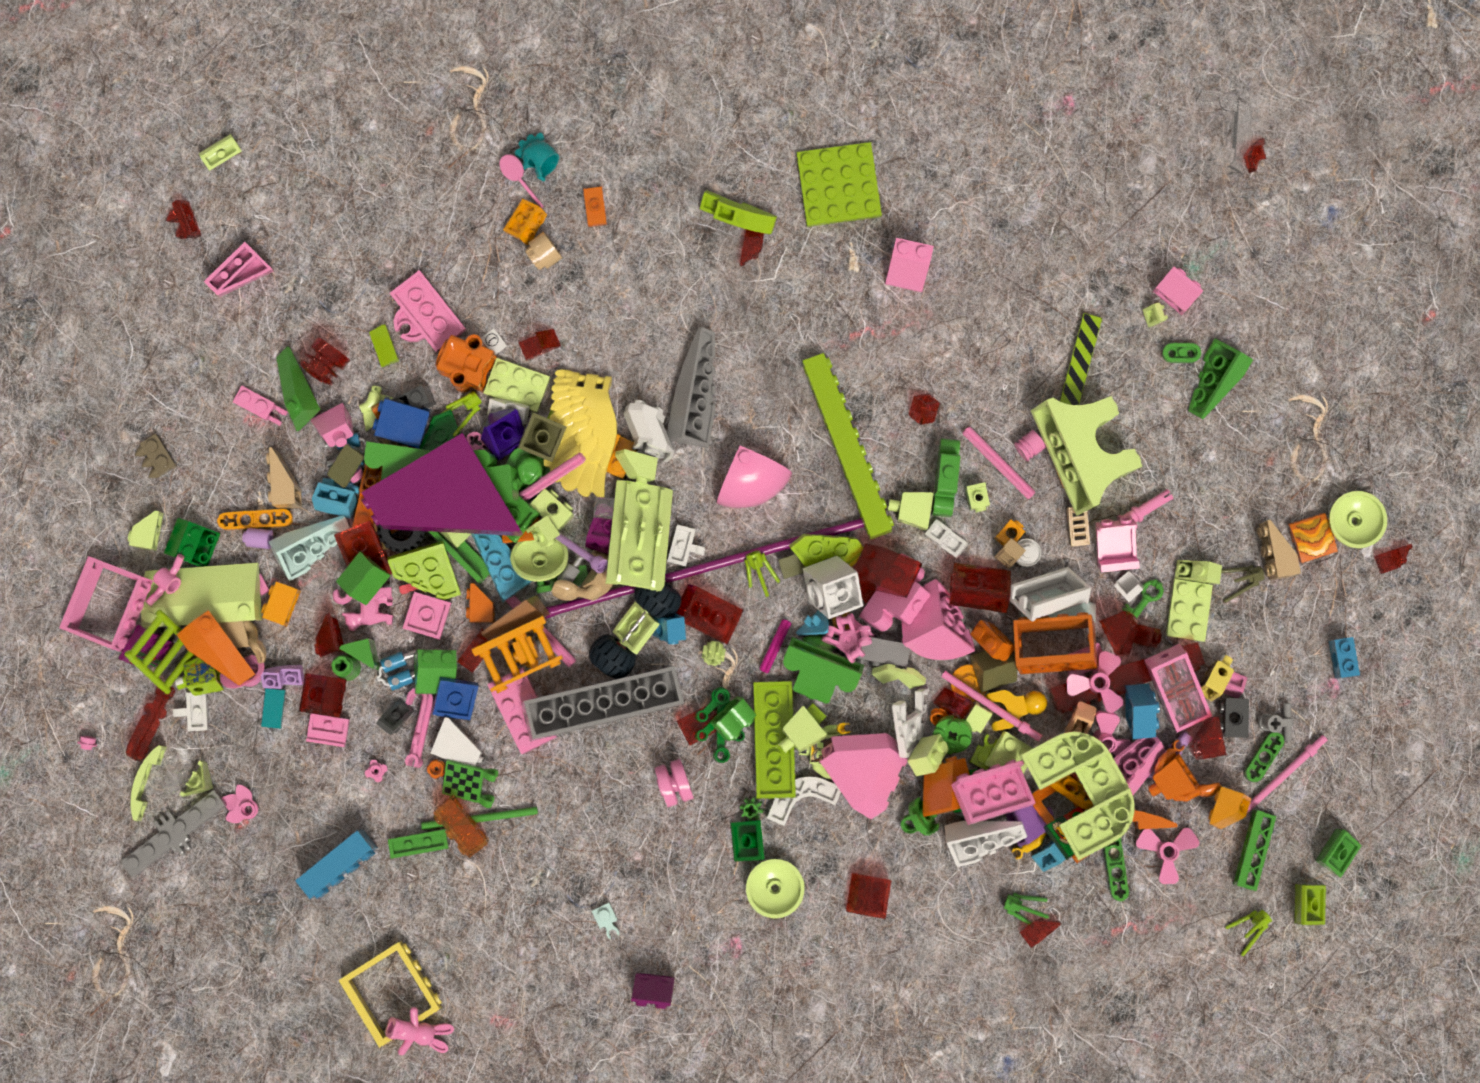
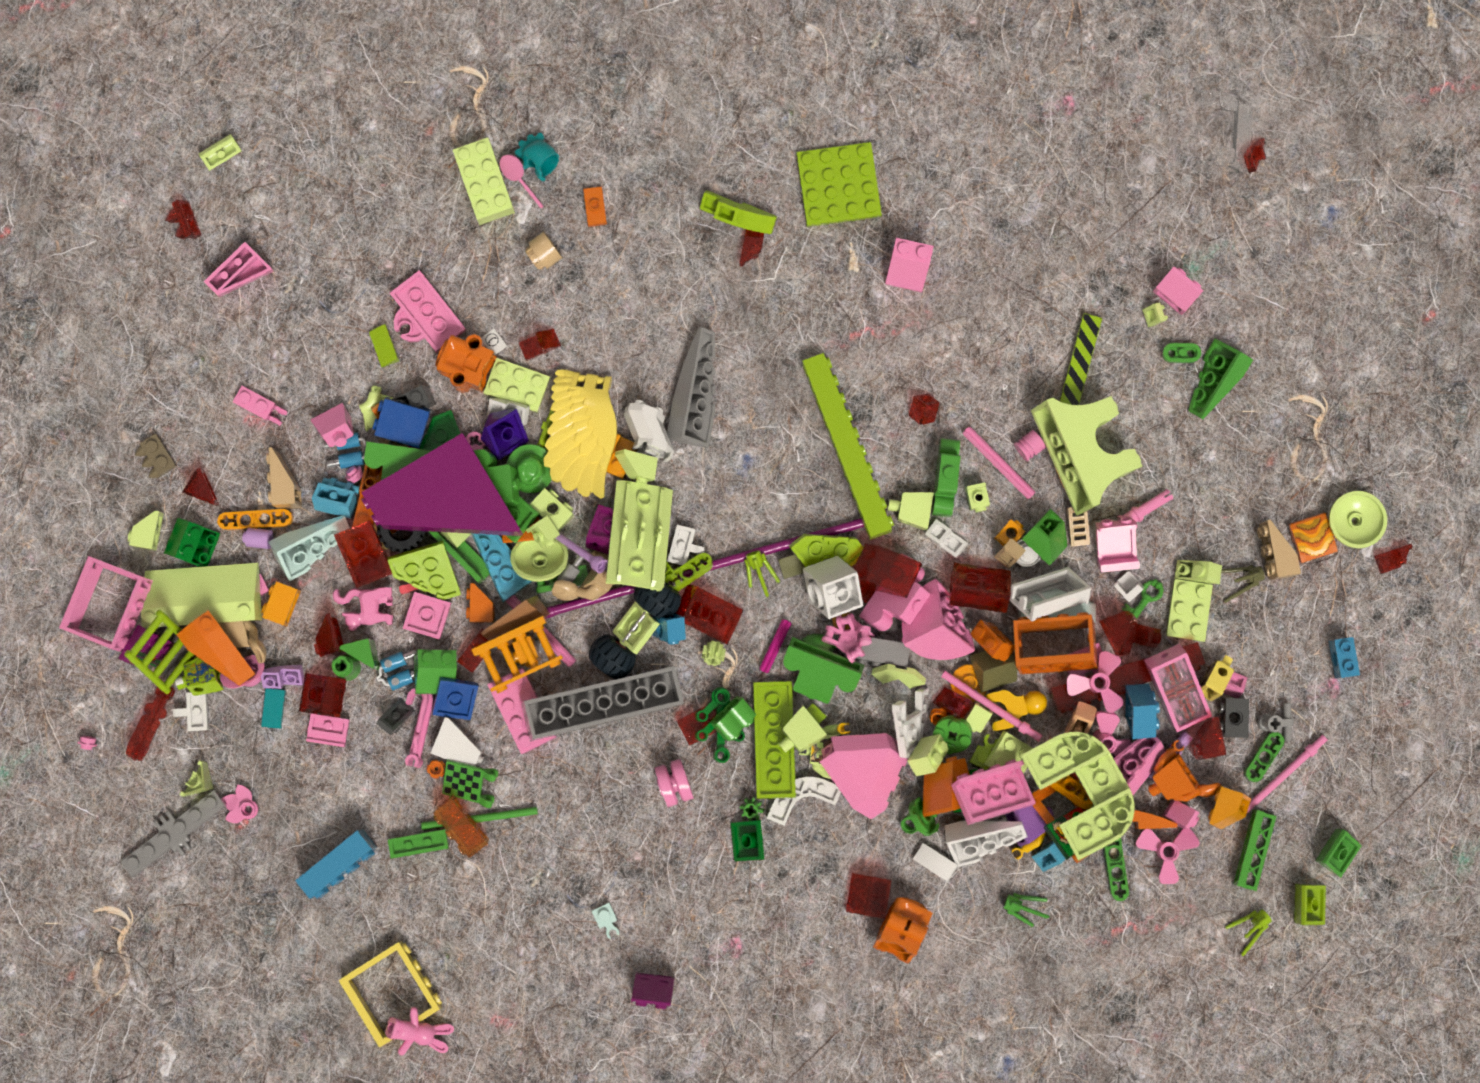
(137, 805): yellowish green slope -> none
(166, 580): bright pink piece -> none
(200, 488): none -> clear red slope
(296, 392): bright green wedge -> none
(324, 361): clear red wheel -> none
(345, 465): olive slope -> none
(362, 578): bright green slope -> none
(381, 770): bright pink plate -> none
(470, 401): lime plant -> none
(483, 181): none -> yellowish green brick
(525, 221): light orange bracket -> none
(542, 437): olive slope -> none
(552, 476): bright pink axle -> none
(603, 508): clear plate -> none
(671, 575): none -> lime beam
(752, 480): bright pink brick -> none
(777, 903): yellowish green dish -> none
(814, 625): medium azure piece -> none
(903, 929): none -> orange piece
(935, 862): none -> white slope
(1038, 930): clear red slope -> none
(1047, 537): none -> bright green slope
(1181, 814): none -> bright pink slope

